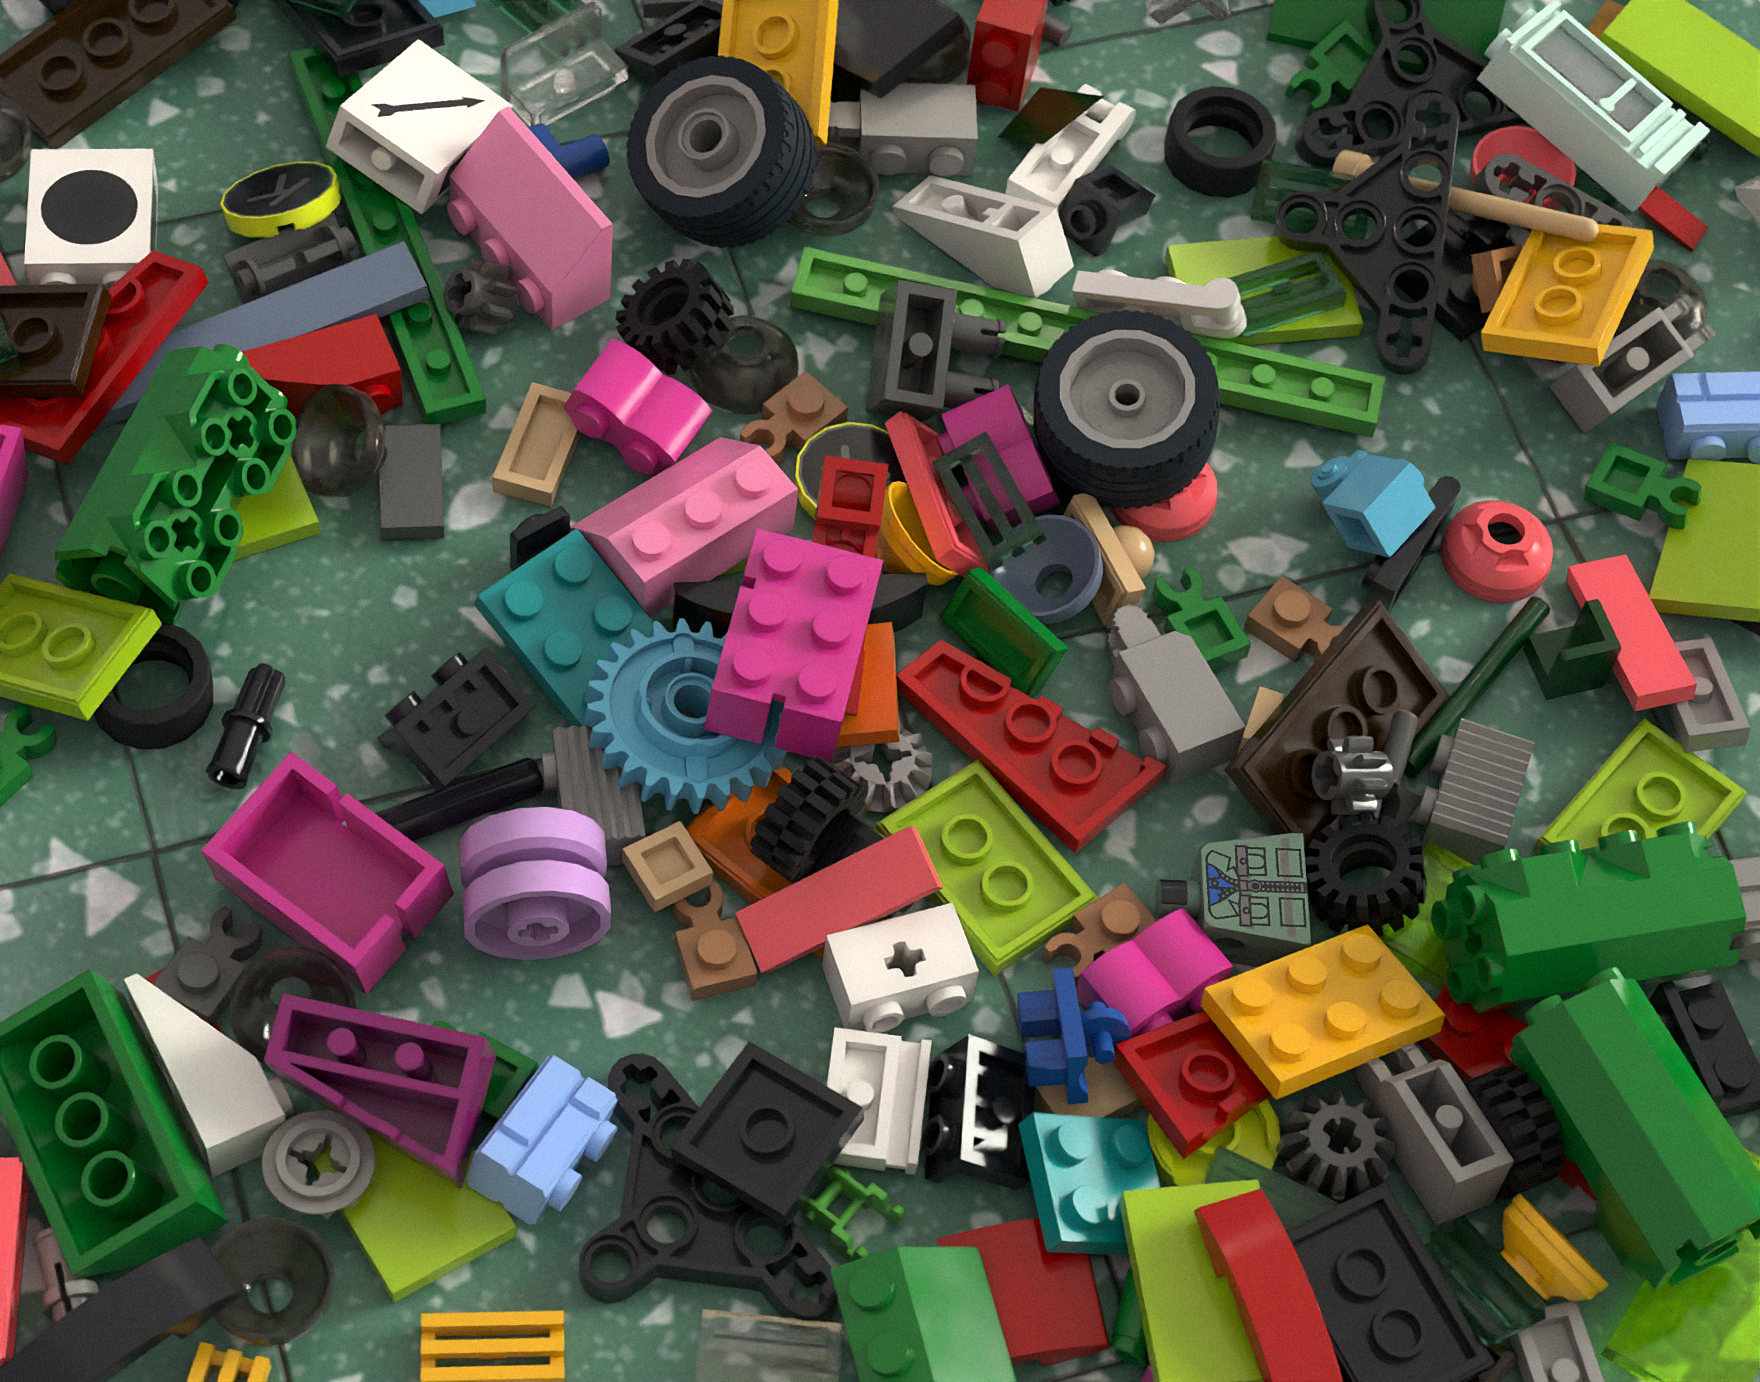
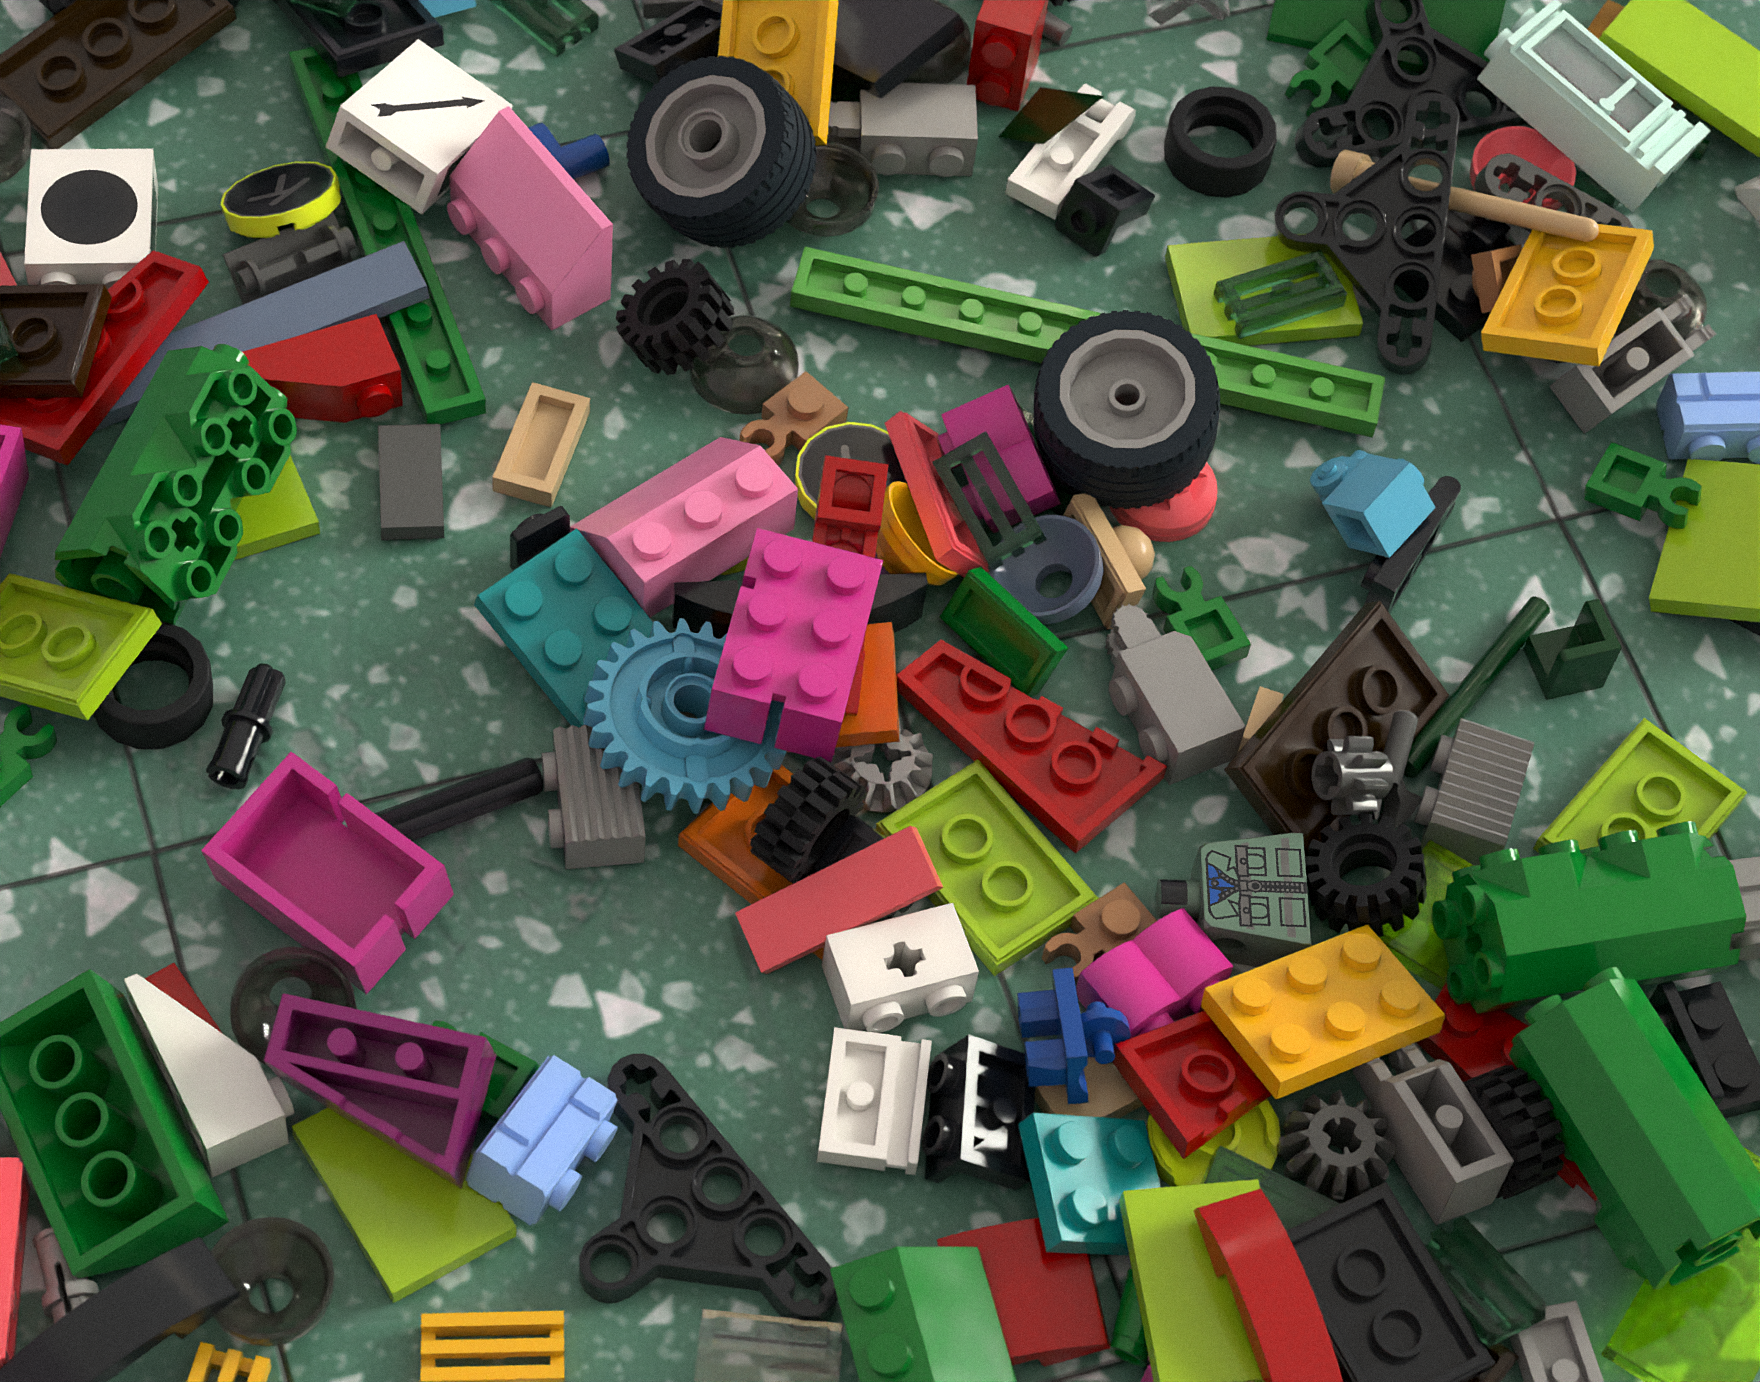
(205, 974): dark grey plate -> none
(304, 1139): light grey gear -> none
(328, 439): clear smoke piece -> none
(458, 718): black bracket -> none
(481, 296): dark grey gear -> none
(534, 883): lavender wheel -> none
(560, 67): clear panel -> none
(636, 409): dark pink brick -> none
(667, 866): tan tile -> none
(711, 950): medium nougat plate -> none
(767, 1133): black hinge -> none
(871, 1197): bright green piece -> none
(913, 352): dark grey brick -> none
(993, 234): white slope -> none
(1200, 309): white plate -> none
(1292, 621): medium nougat plate -> none
(1296, 218): clear green tile -> none
(1495, 569): coral piece -> none
(1546, 1255): yellow piece -> none
(1649, 661): coral tile -> none
(1673, 218): red window -> none
(1715, 714): light grey plate -> none

